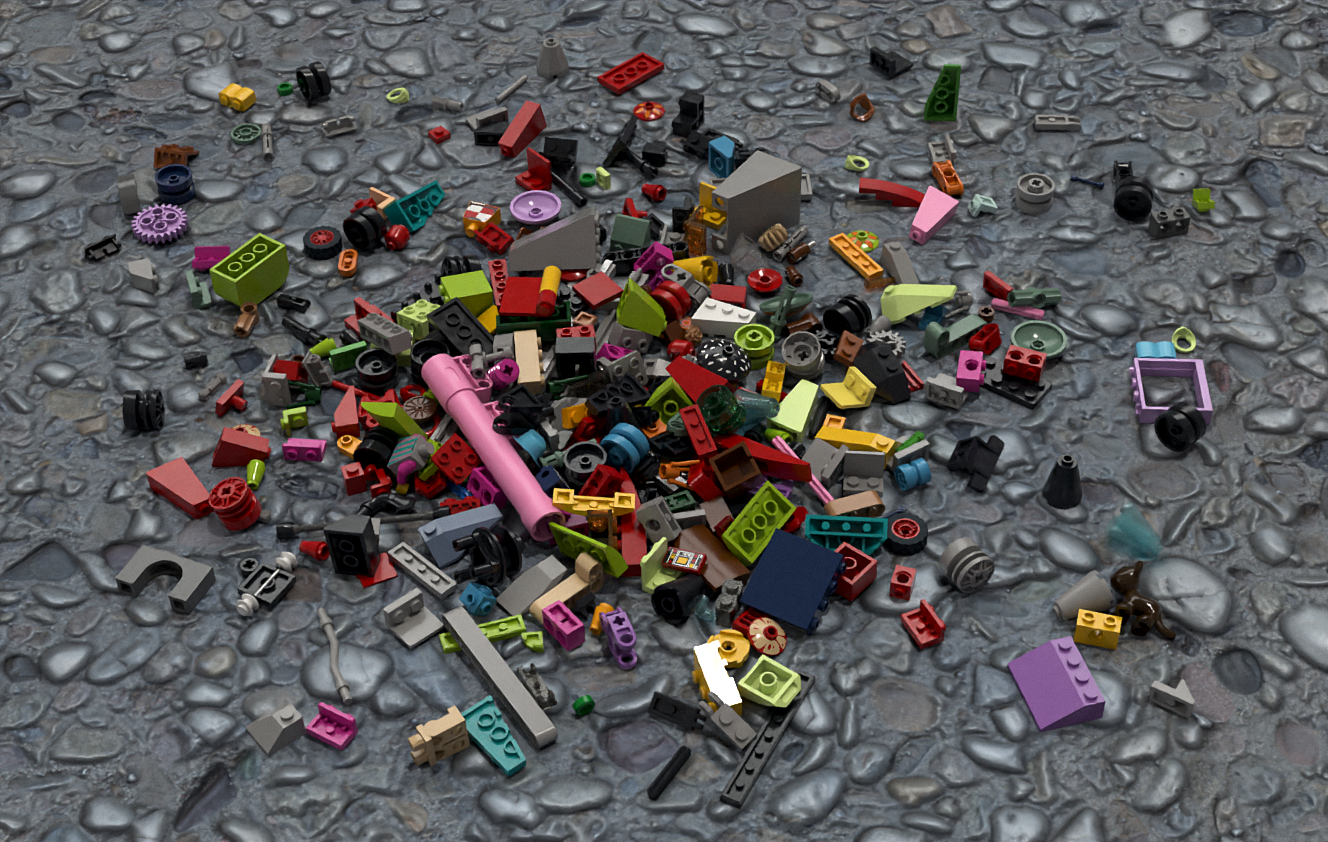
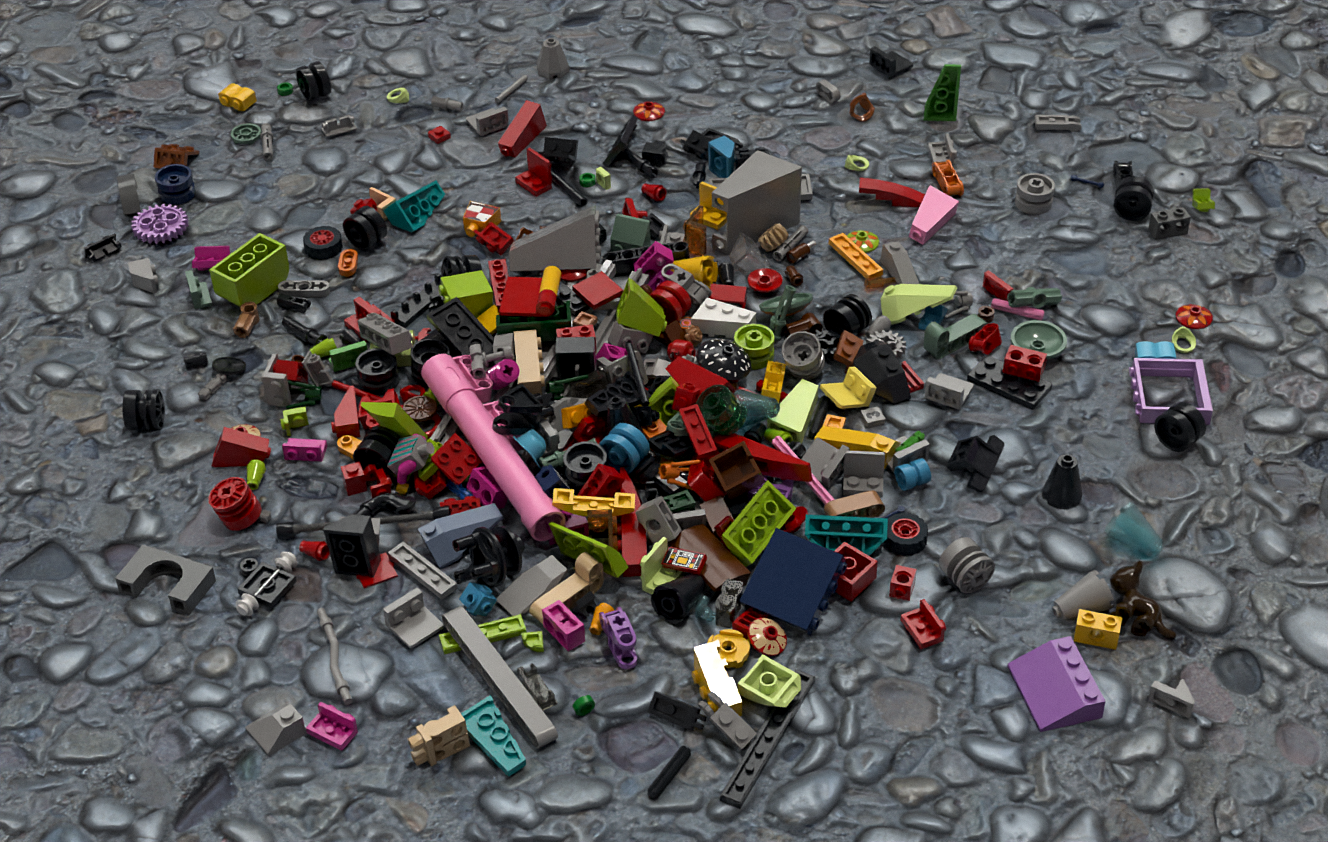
(181, 487): slope -> none
(229, 365): none -> black wheel
(231, 398): red tile -> none
(315, 288): none -> light grey beam
(397, 237): red head -> none
(415, 317): yellowish green bracket -> none
(490, 133): black slope -> none
(535, 207): lavender dish -> none
(630, 73): red plate -> none
(637, 374): none -> black bar
(681, 214): black bracket -> none
(685, 395): none -> red bracket
(690, 116): black brick -> none
(699, 174): none -> black axle
(872, 417): none -> light grey tile
(970, 370): dark pink brick -> none
(981, 203): light aqua bracket -> none
(1194, 316): none -> red dish

